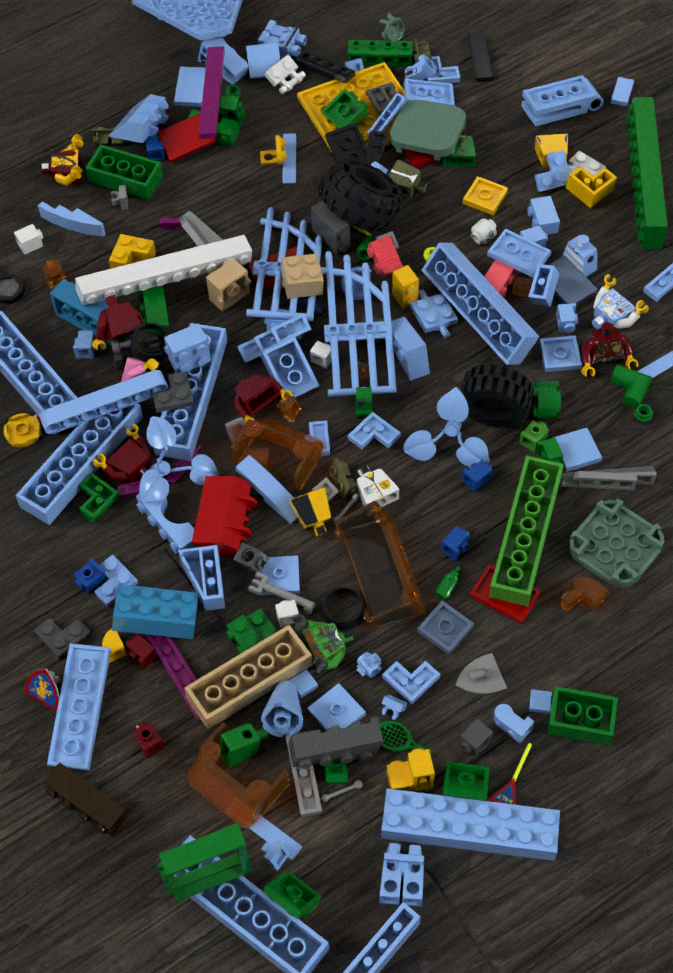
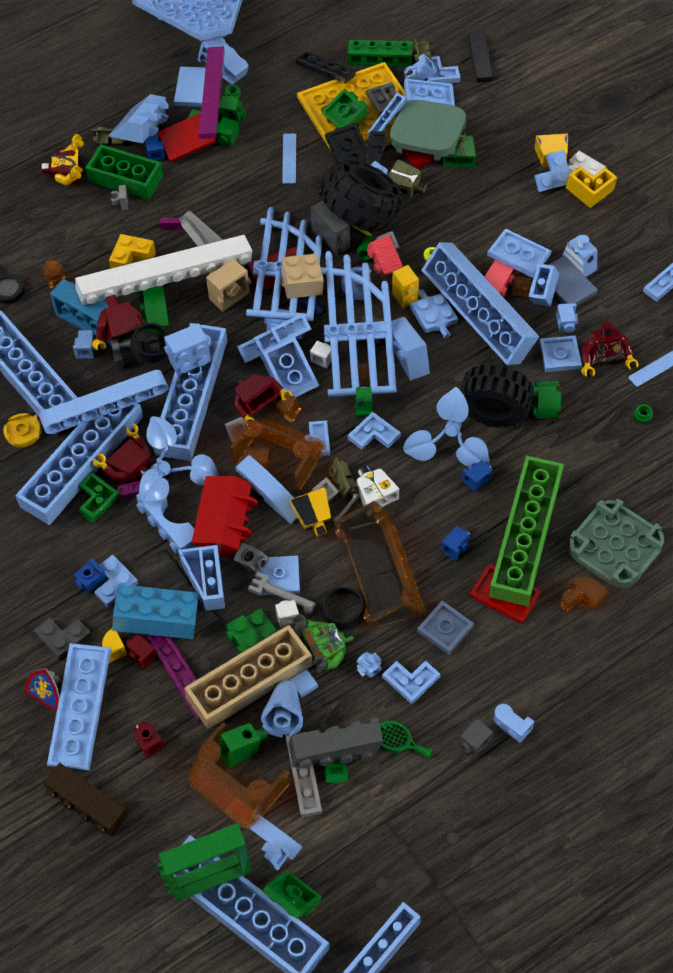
(29, 239): white brick -> none
(74, 221): light blue slope -> none
(136, 367): bright pink torso -> none
(175, 477): magenta piece -> none
(177, 397): dark grey plate -> none
(262, 58): light blue tile -> none
(279, 153): yellow bracket -> none
(281, 70): white plate -> none
(286, 37): light blue hips -> none
(336, 709): light blue plate -> none
(356, 64): light blue tile -> none
(357, 785): light grey hinge -> none
(390, 32): sand green piece -> none
(394, 704): light blue tile -> none
(404, 868): light blue hips -> none
(414, 774): yellow brick -> none
(448, 584): green piece -> none
(466, 781): green plate -> none
(471, 824): light blue brick -> none
(481, 676): light grey shield -> none
(483, 231): white head -> none
(485, 195): yellow tile -> none
(507, 793): piece -> none
(532, 434): bright green brick -> none
(535, 235): light blue brick -> none
(540, 701): light blue tile -> none
(544, 214): light blue brick -> none
(549, 450): green brick -> none
(560, 100): light blue hinge -> none
(578, 449): light blue tile -> none
(582, 715): green brick -> none
(610, 478): light grey wedge -> none
(614, 308): torso -> none
(622, 91): light blue tile -> none
(634, 381): green brick -> none
(646, 173): green brick -> none

